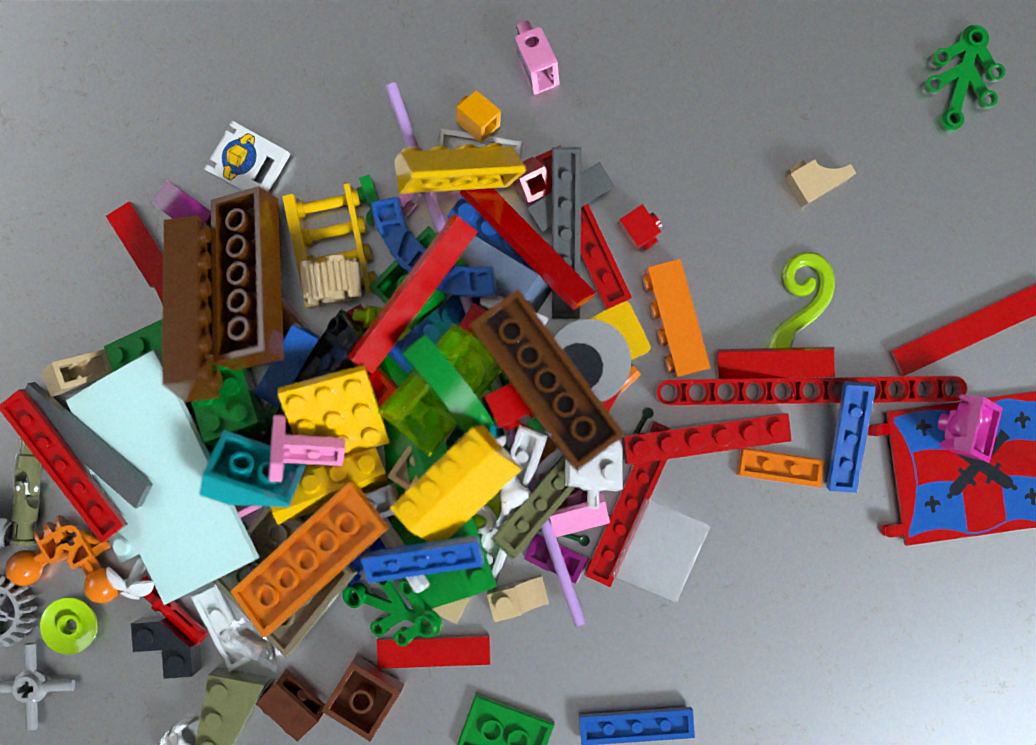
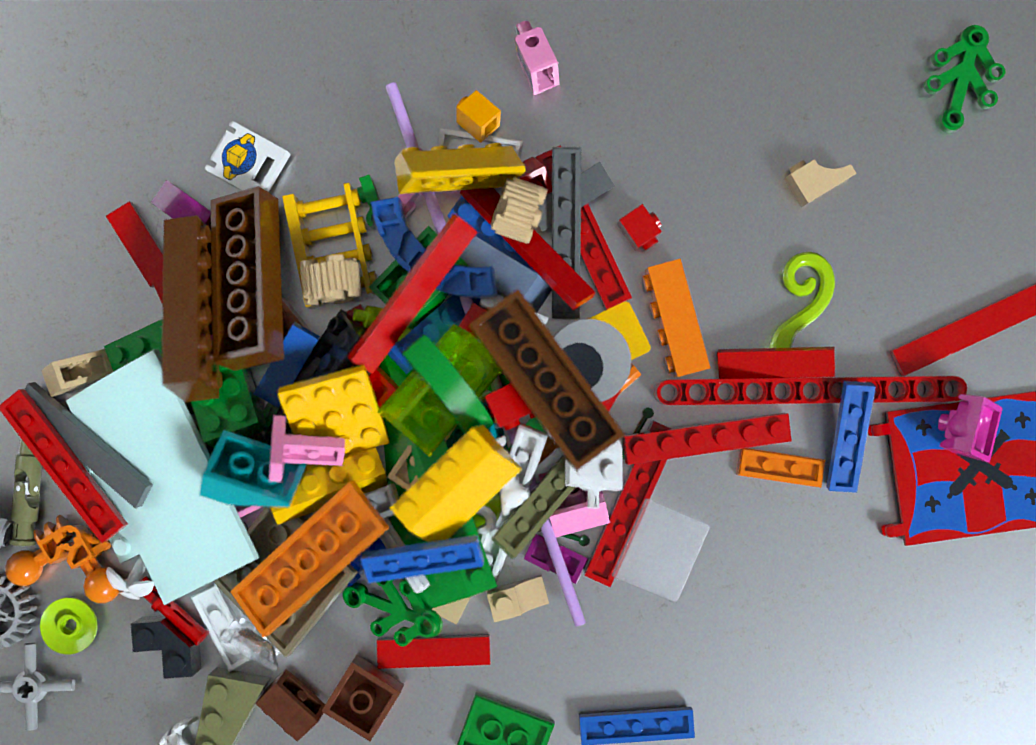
(518, 209): none -> tan brick

